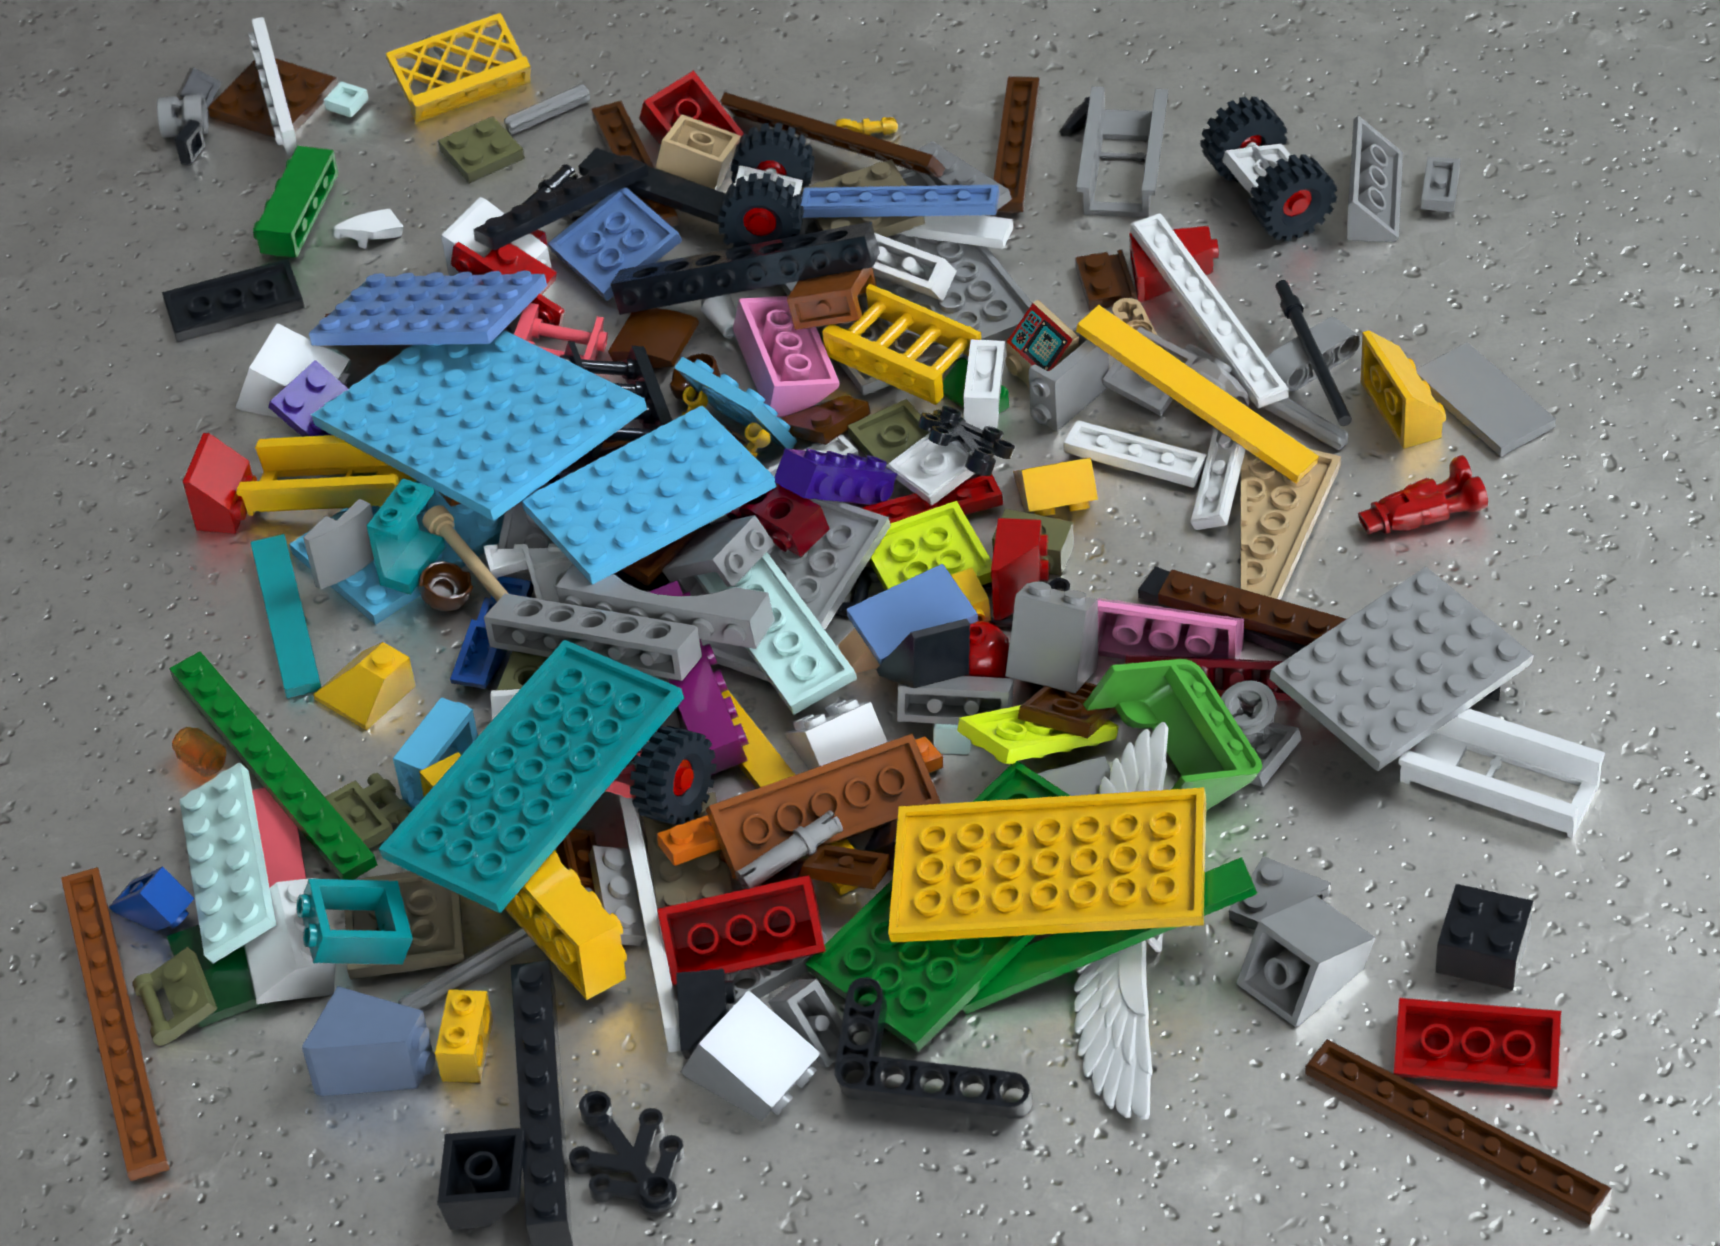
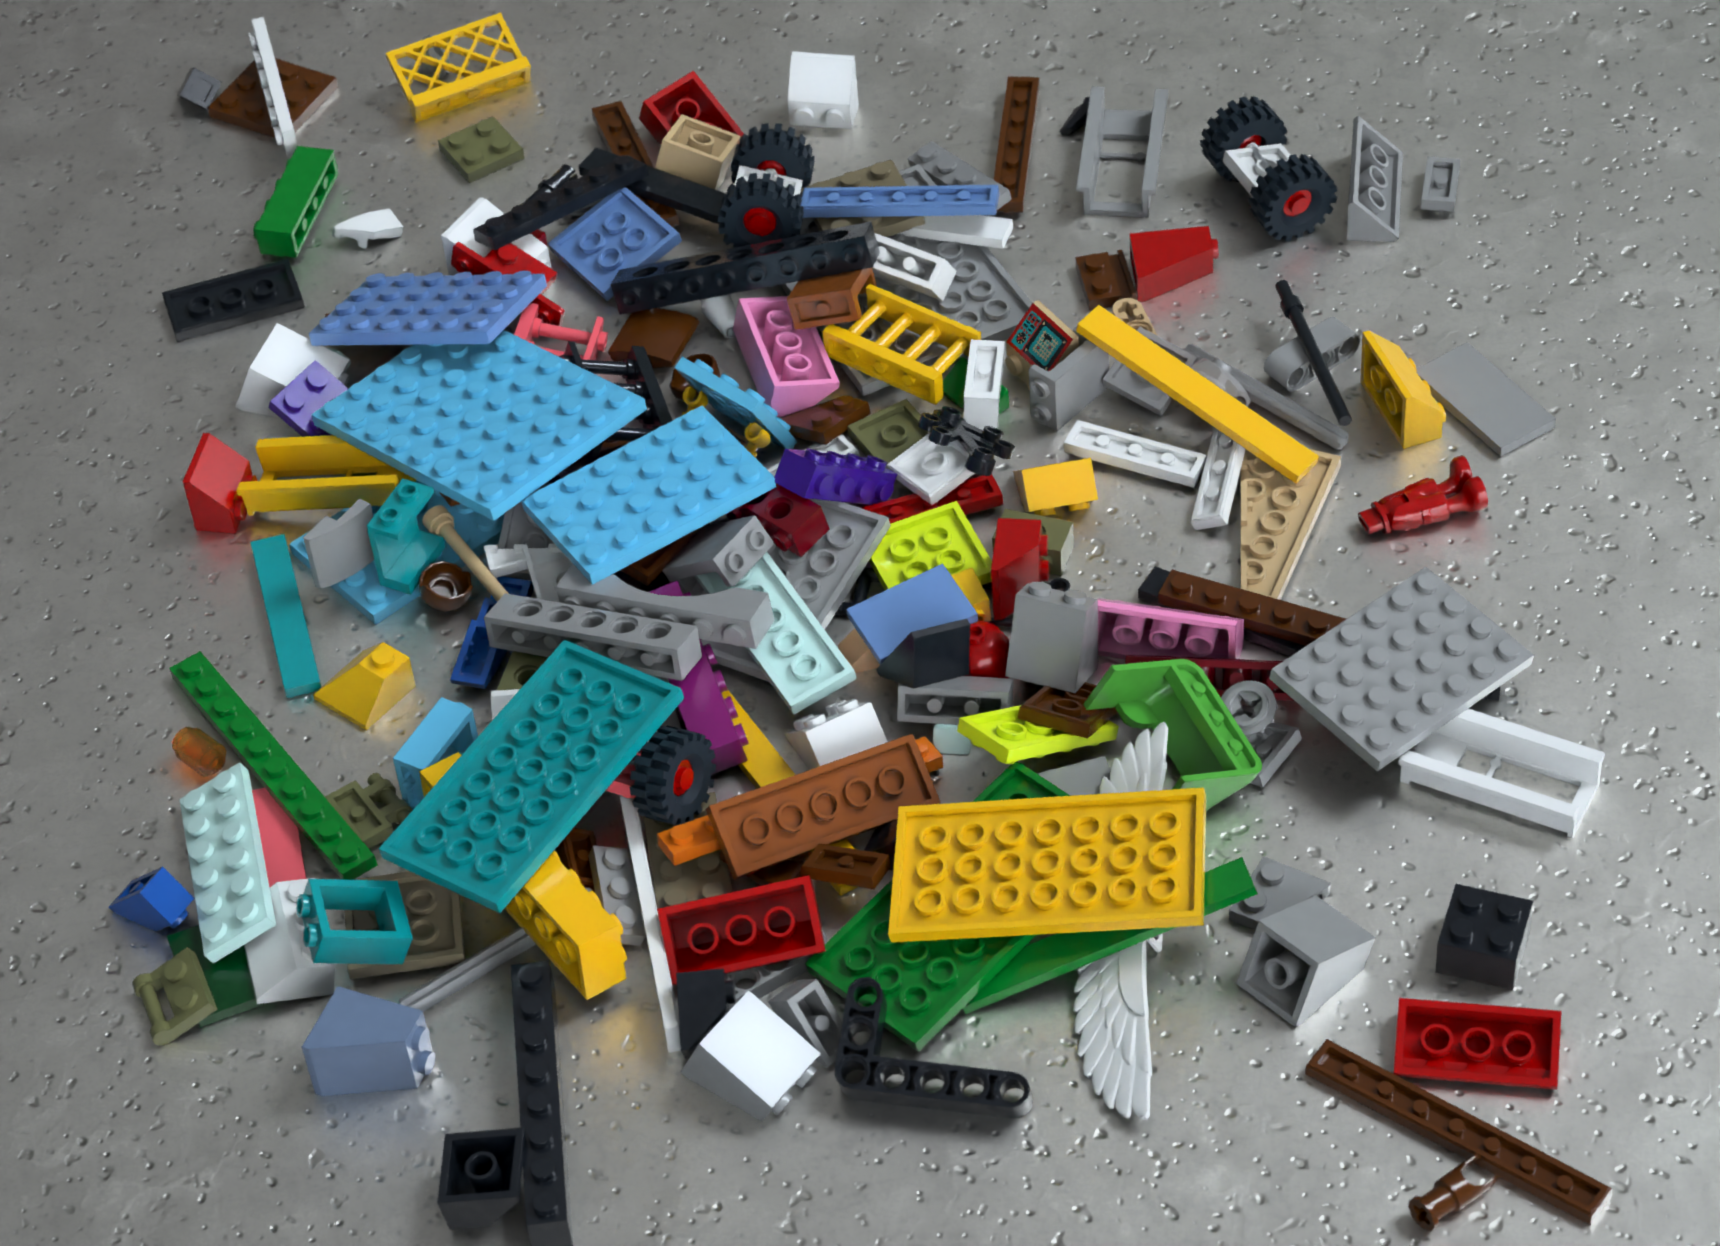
(115, 1025): dark orange plate -> none
(190, 142): black tile -> none
(191, 108): light grey wheel -> none
(346, 99): light aqua plate -> none
(464, 1036): yellow brick -> none
(547, 109): light grey axle -> none
(628, 1158): black plant -> none
(802, 842): light grey pin -> none
(822, 90): none -> white slope
(834, 135): reddish brown tile -> none
(886, 126): yellow piece -> none
(1209, 311): white tile -> none
(1448, 1195): none -> reddish brown piece

